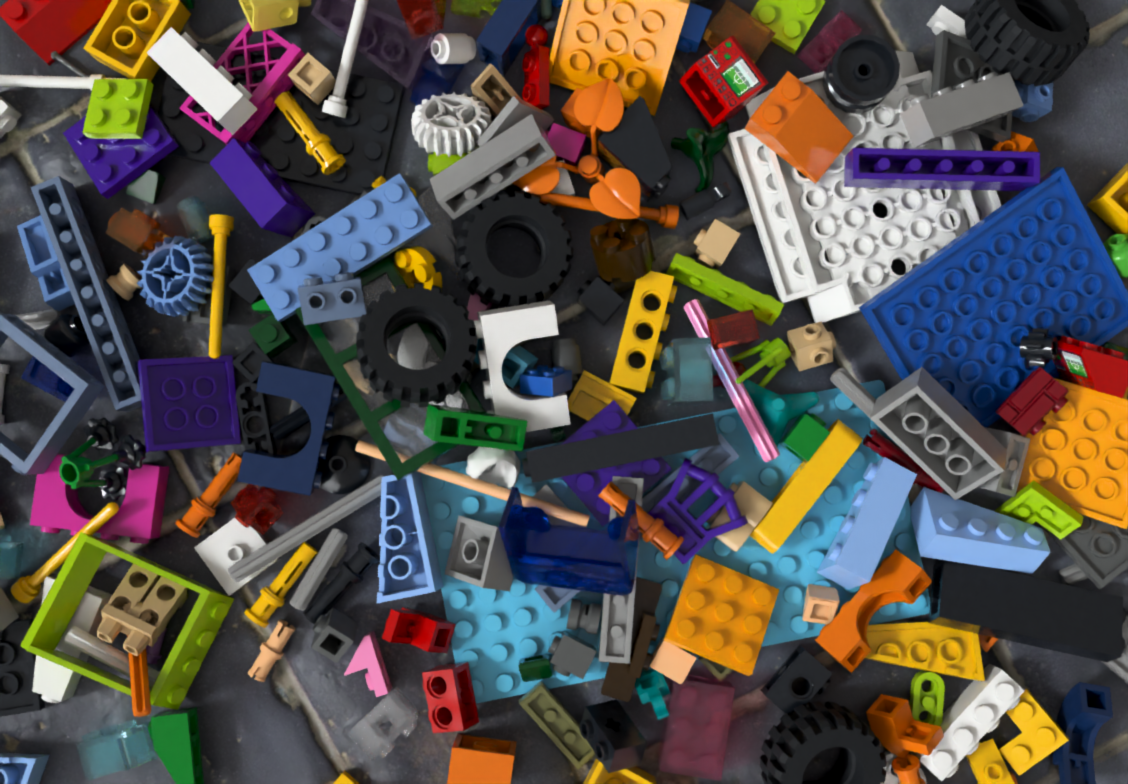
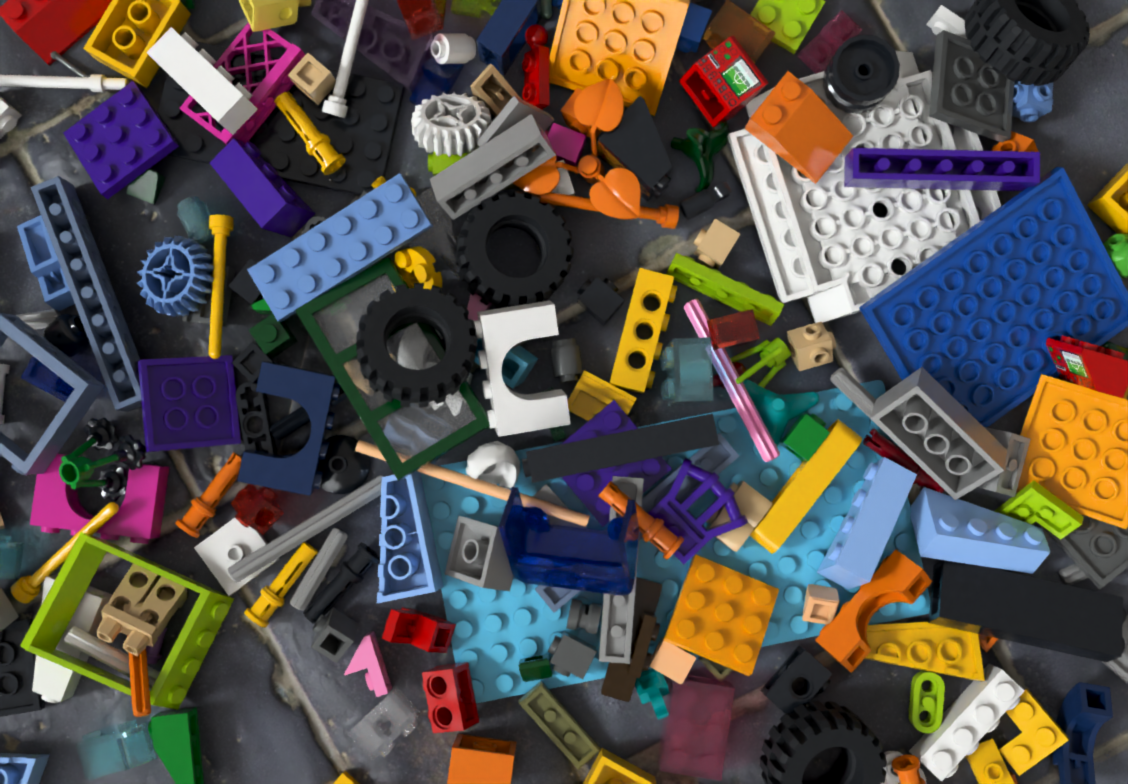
(118, 109): lime plate -> none
(125, 282): tan wheel -> none
(135, 230): clear orange brick -> none
(271, 650): light nougat pin -> none
(331, 299): sand blue brick -> none
(474, 428): green slope -> none
(546, 381): blue piece -> none
(612, 736): black brick -> none
(622, 249): dark brown brick -> none
(898, 731): orange brick -> none
(960, 109): light grey brick -> none
(1032, 402): dark red brick -> none
(1038, 347): black gear -> none

